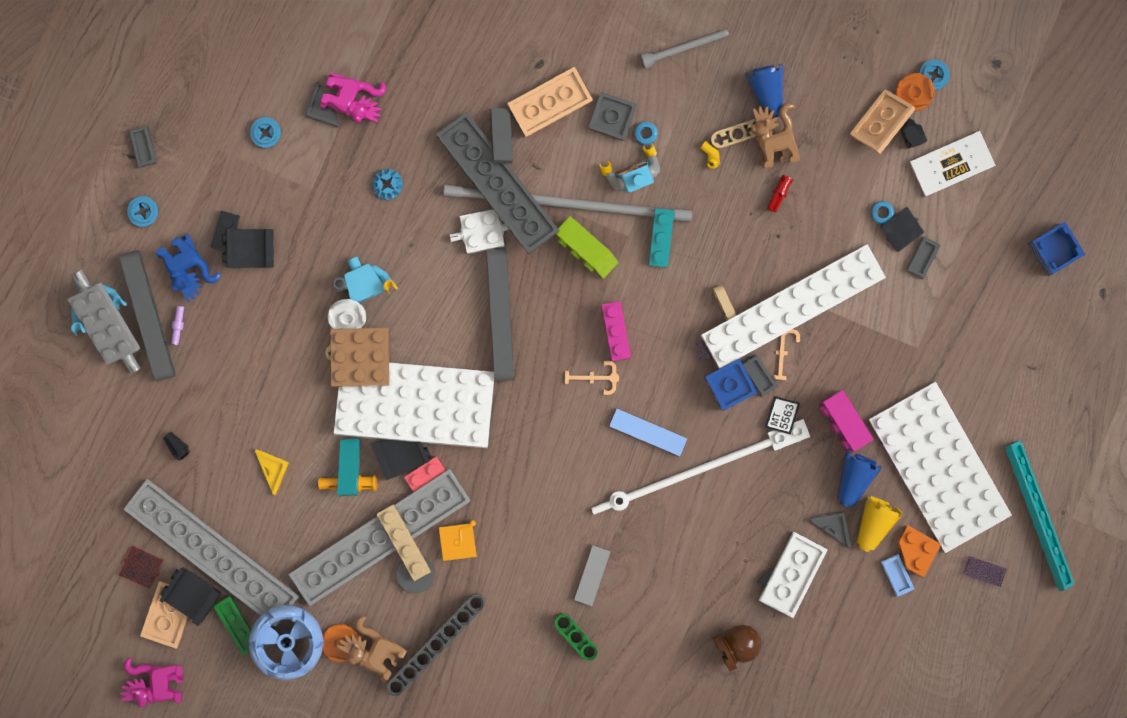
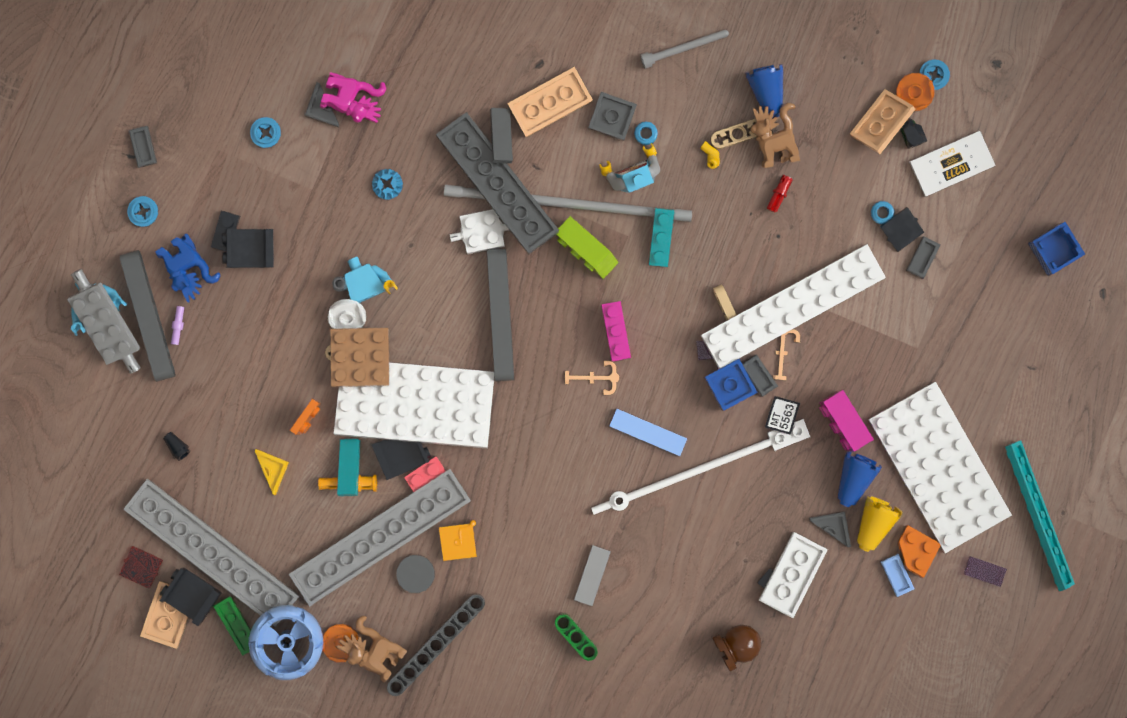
(159, 683): dark pink animal -> none
(302, 424): none -> orange plate
(403, 542): tan plate -> none

